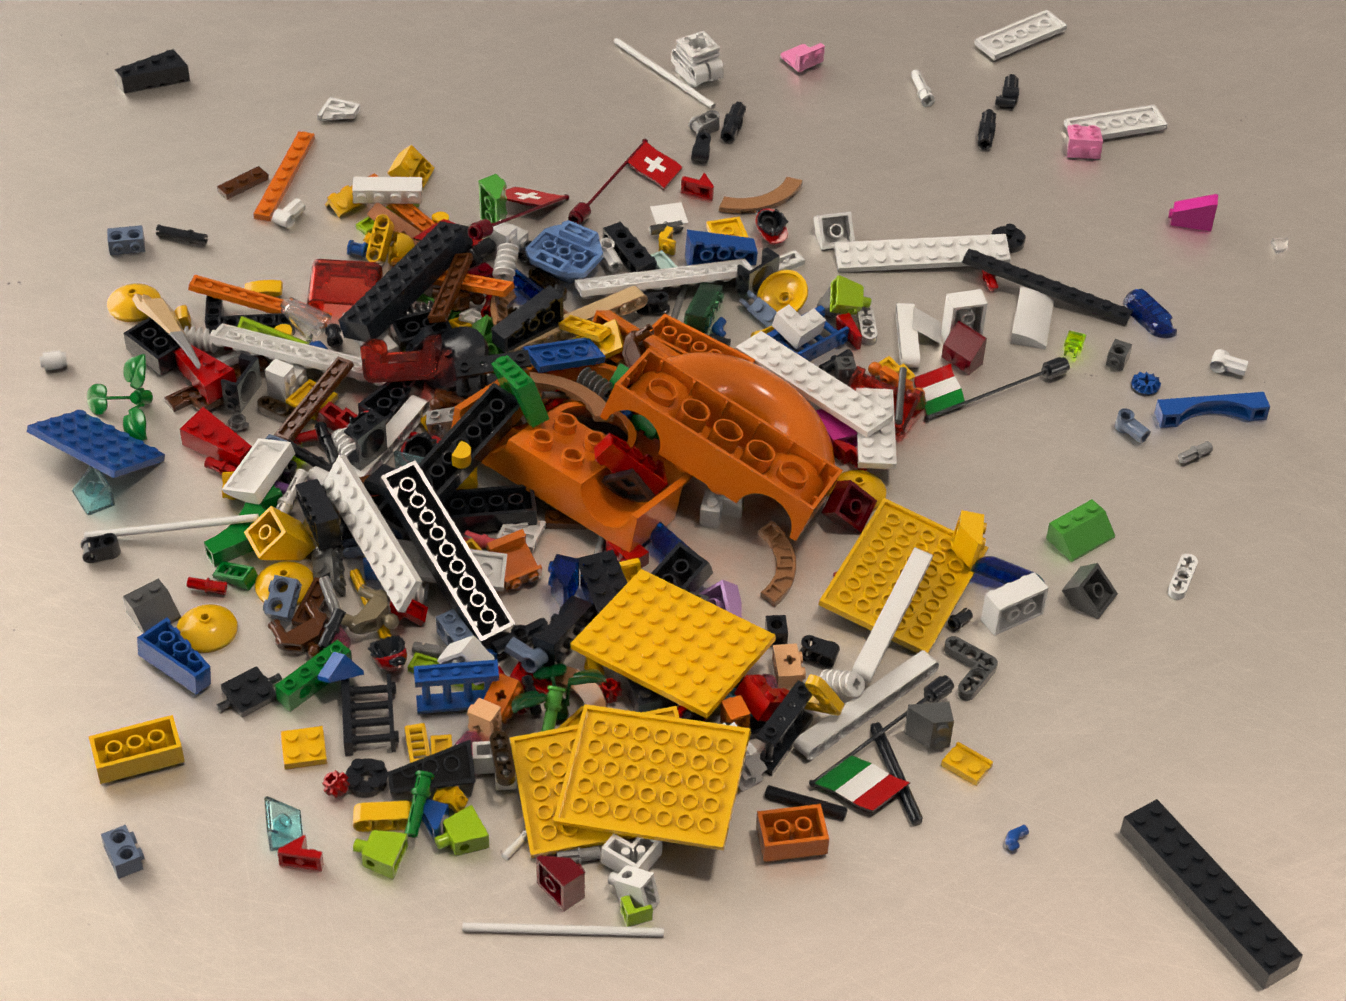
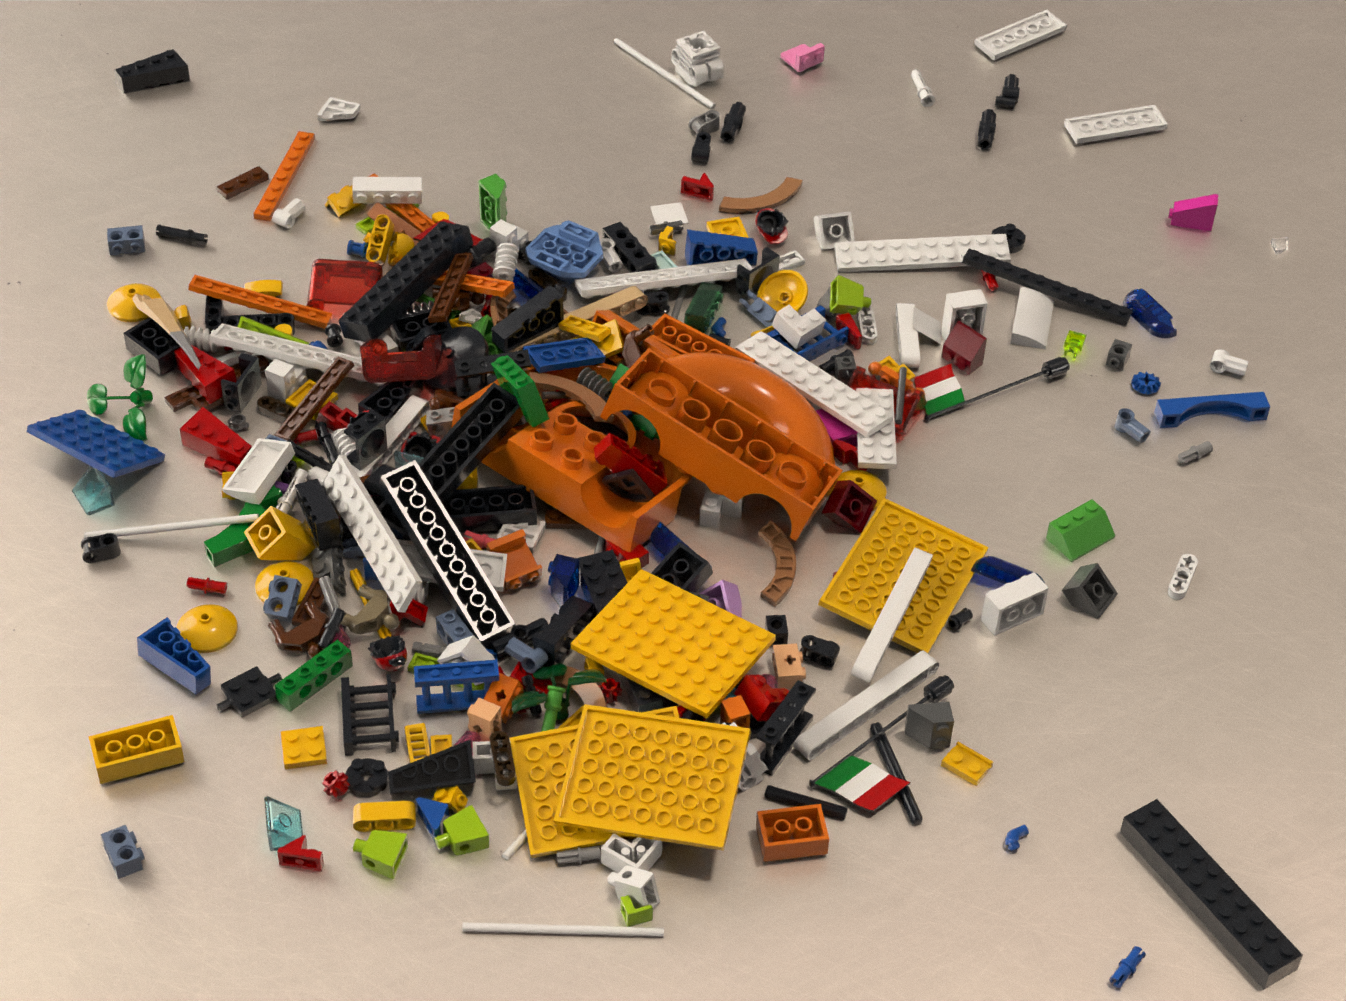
(53, 360): white brick -> none
(150, 605): dark grey slope -> none
(242, 577): green slope -> none
(305, 318): clear cone -> none
(339, 668): blue slope -> none
(411, 164): yellow slope -> none
(420, 794): green pin -> none
(462, 455): yellow brick -> none
(517, 195): flag -> none
(561, 880): dark red slope -> none
(645, 161): flag -> none
(823, 698): yellow beam -> none
(844, 682): white piece -> none
(968, 537): yellow slope -> none
(978, 667): dark grey beam -> none
(1084, 141): bright pink bracket -> none
(1127, 967): none -> blue pin

